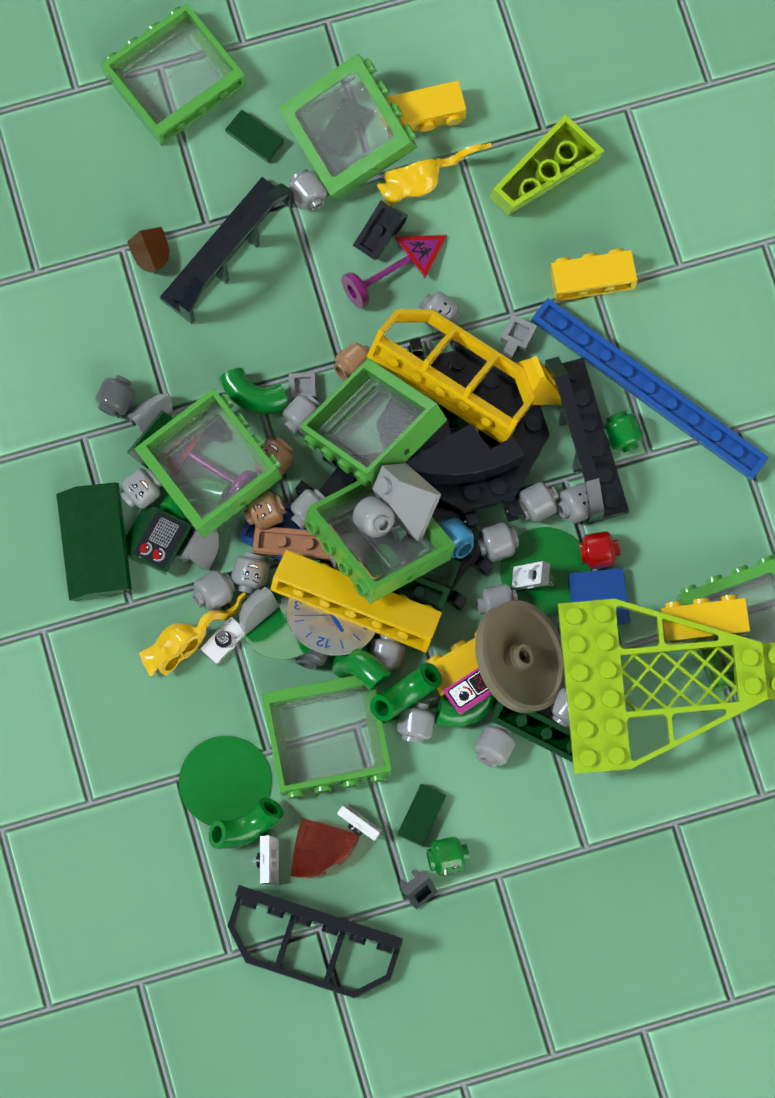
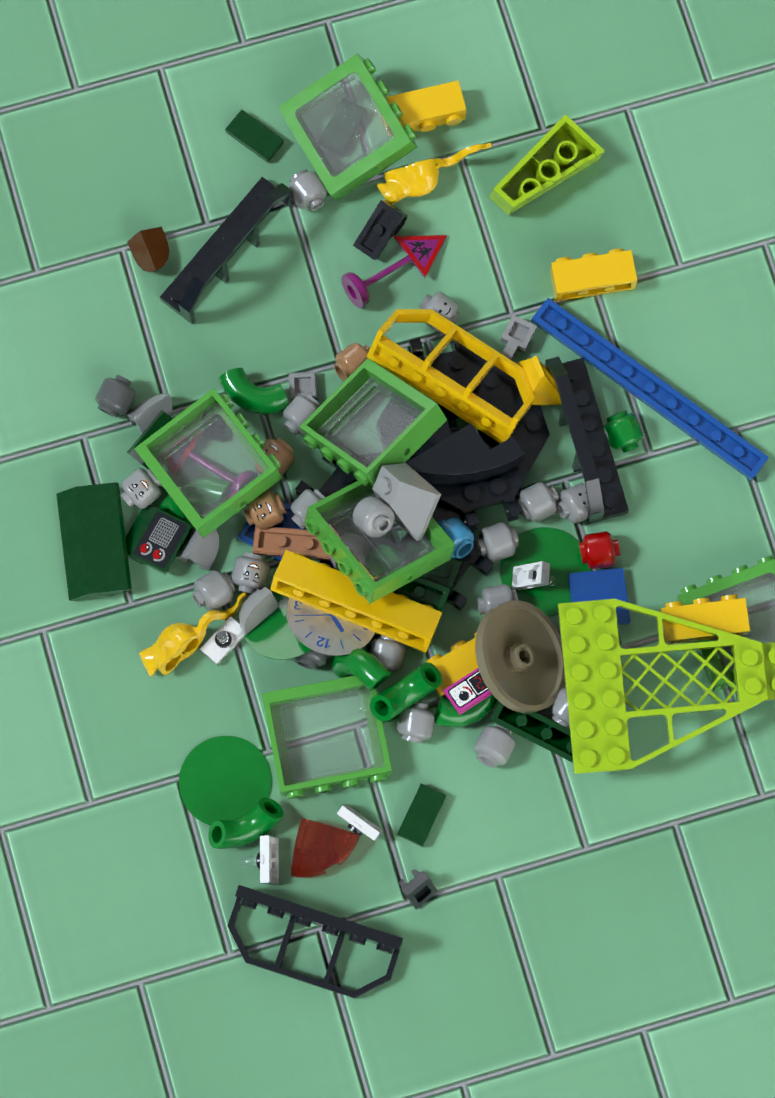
(173, 73): piece -> none
(447, 856): green head -> none

